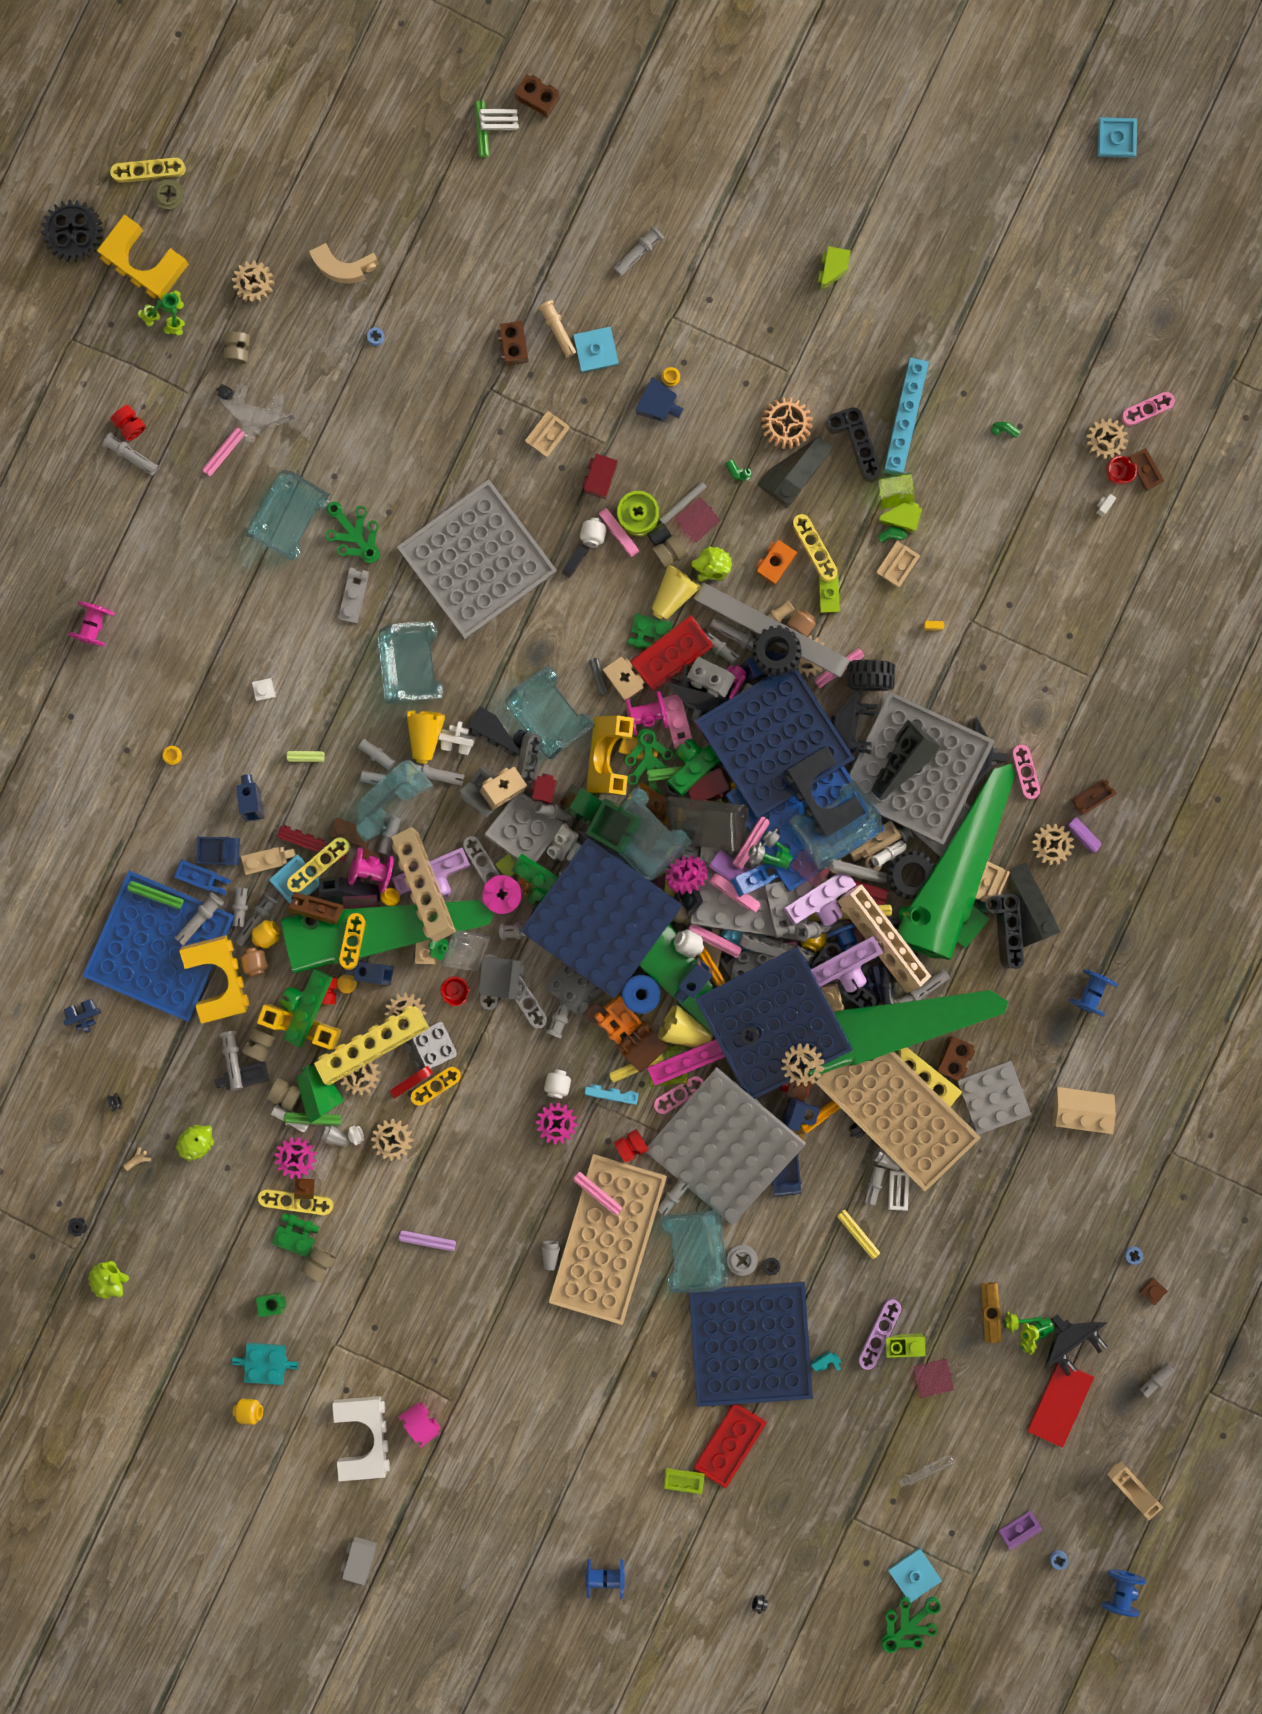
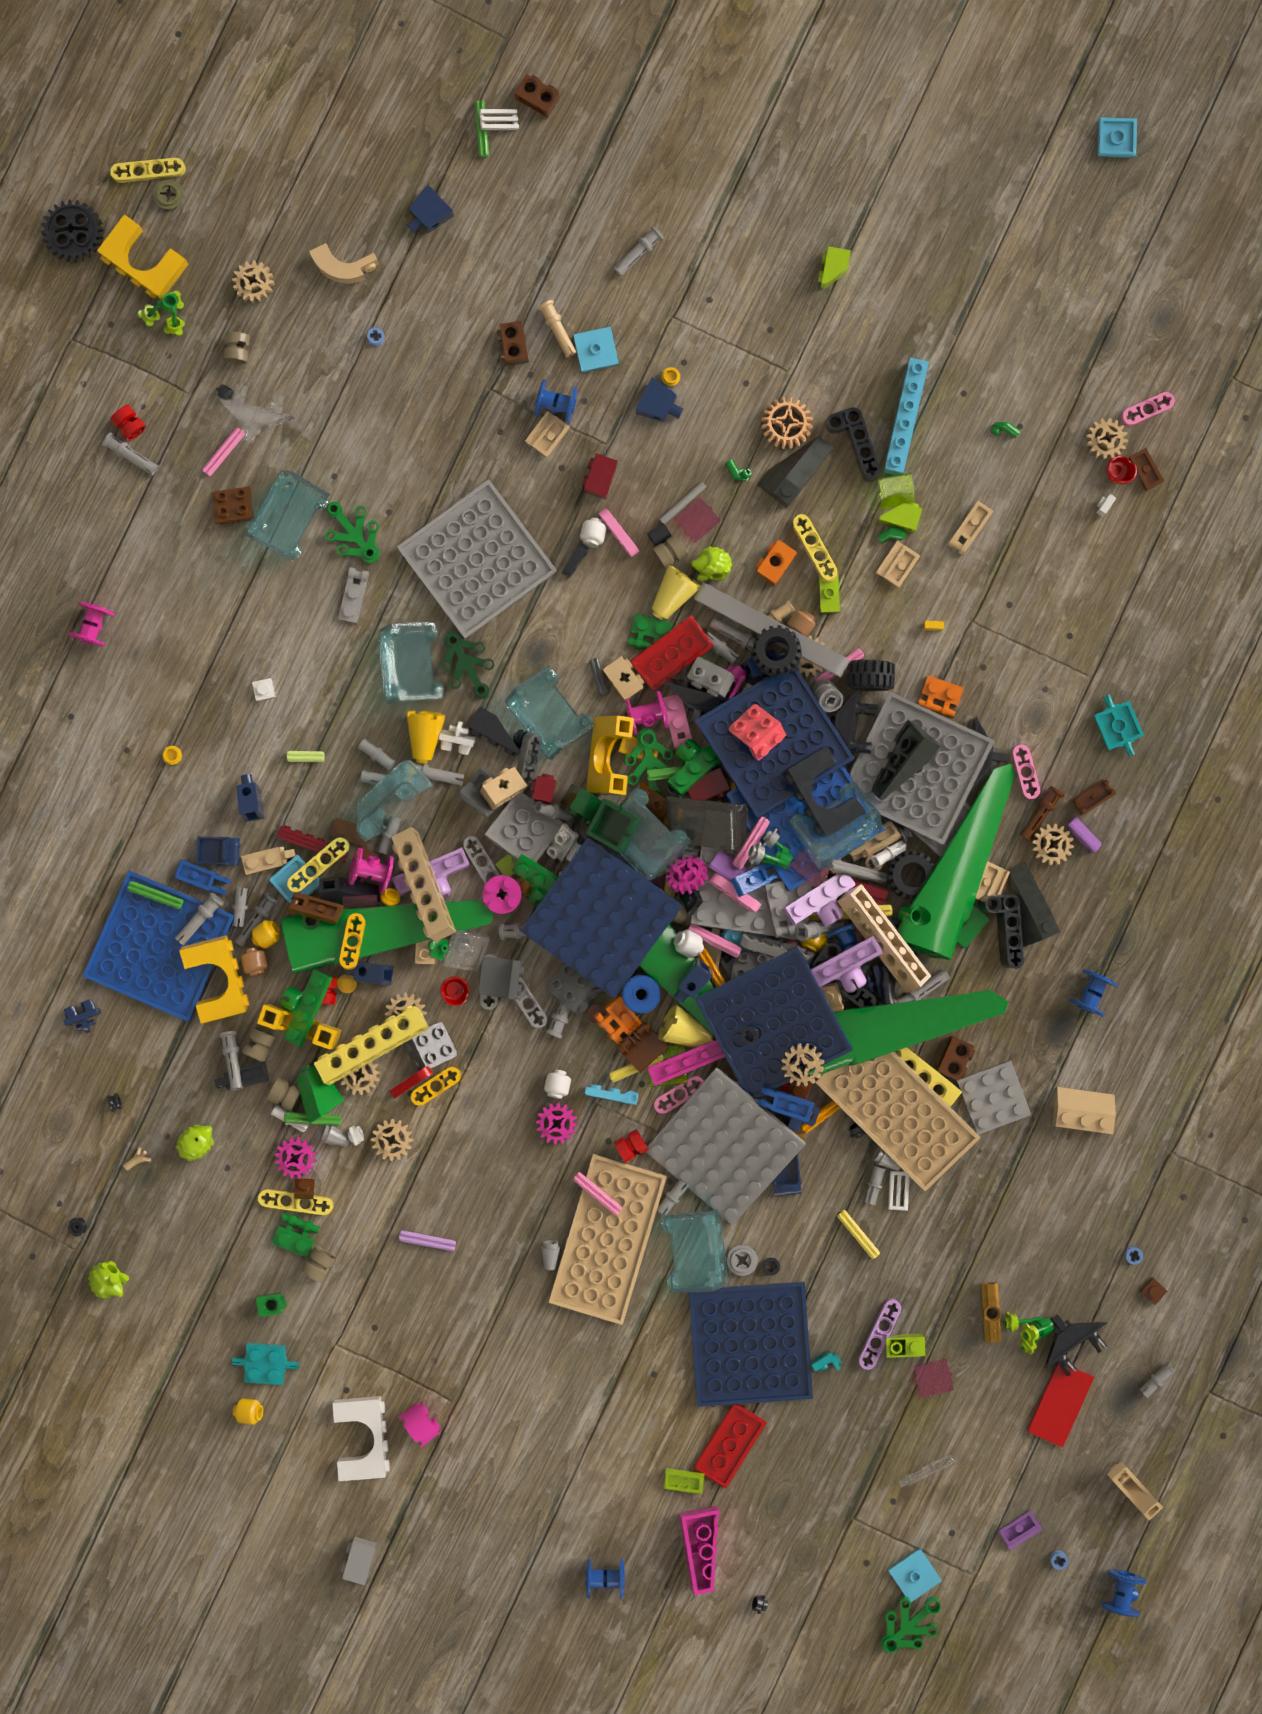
(232, 505): none -> reddish brown hinge
(429, 211): none -> dark blue torso
(465, 661): none -> dark green plant
(555, 401): none -> blue hose
(637, 502): lime wheel -> none
(699, 1539): none -> dark pink wedge
(758, 731): none -> coral bracket
(787, 1104): none -> blue hinge
(827, 695): none -> light grey wheel
(942, 691): none -> orange plate
(971, 527): none -> tan plate
(1046, 805): none -> reddish brown pin
(1118, 725): none -> teal plate

